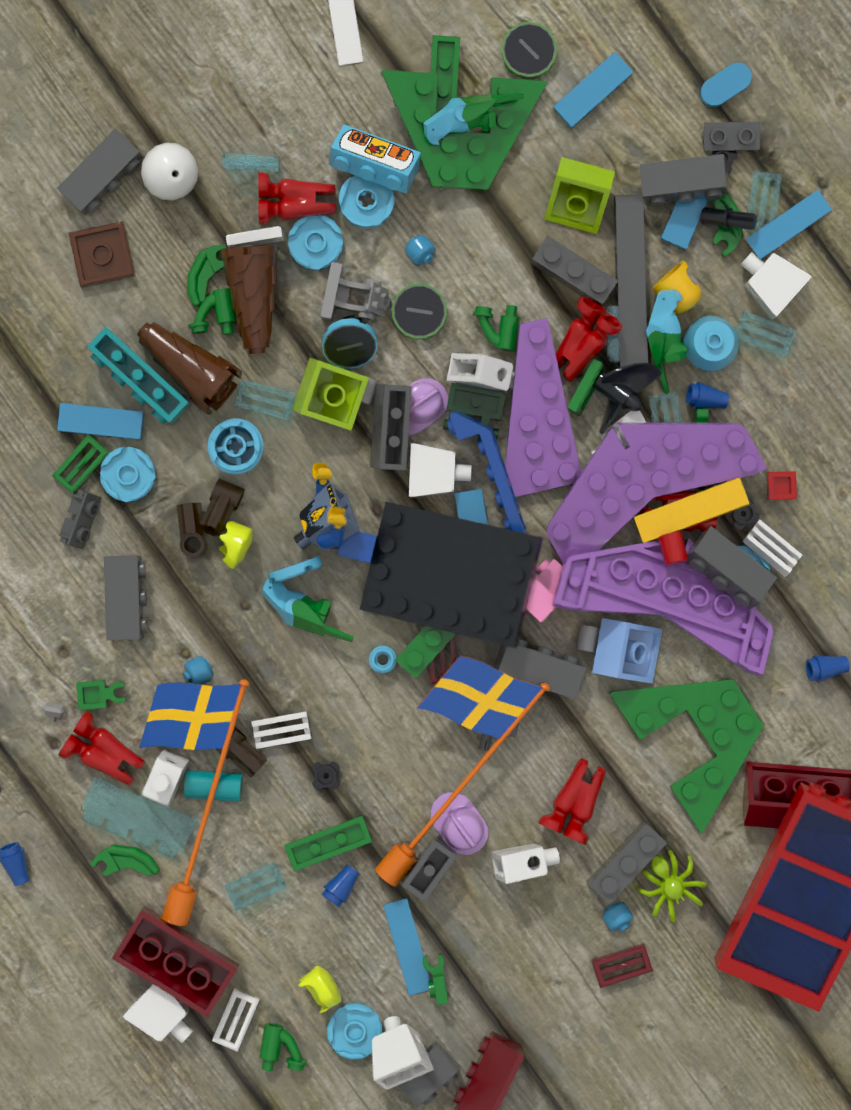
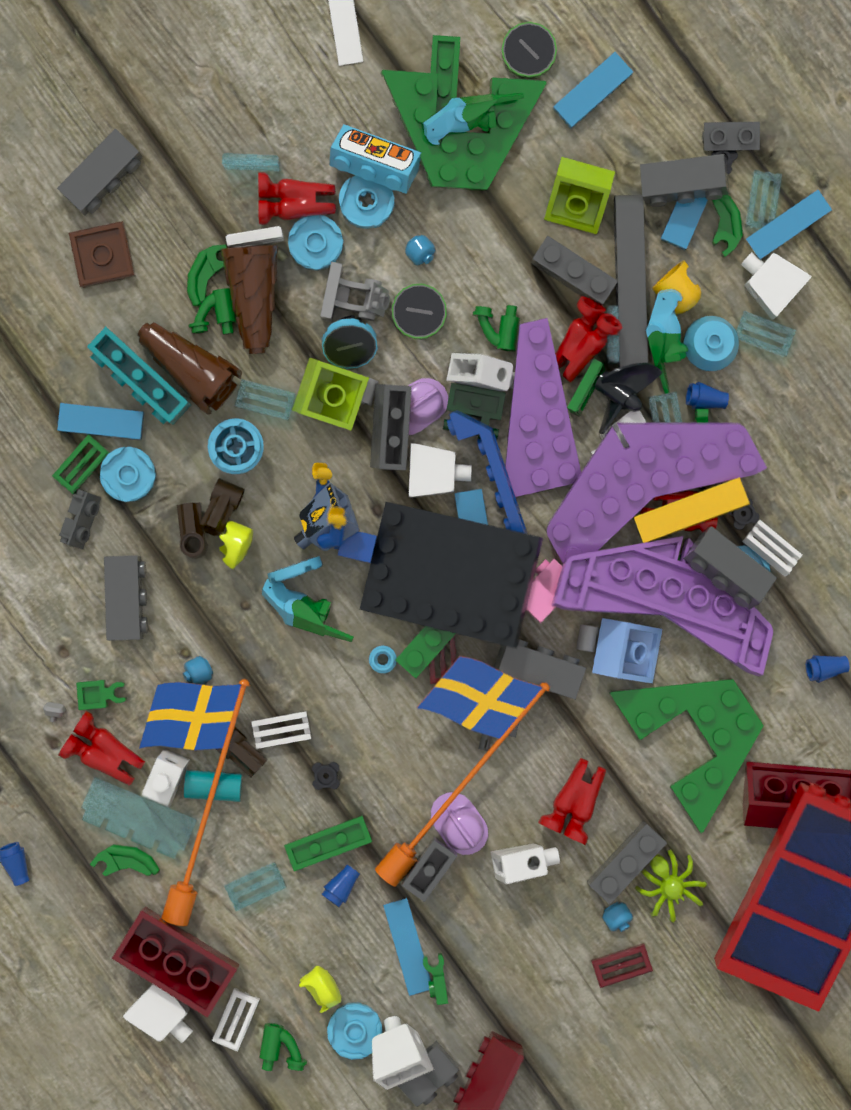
(169, 171): white piece -> none
(673, 548): red piece -> none
(725, 85): dark azure tile -> none
(728, 218): black axle -> none
(781, 485): red plate -> none

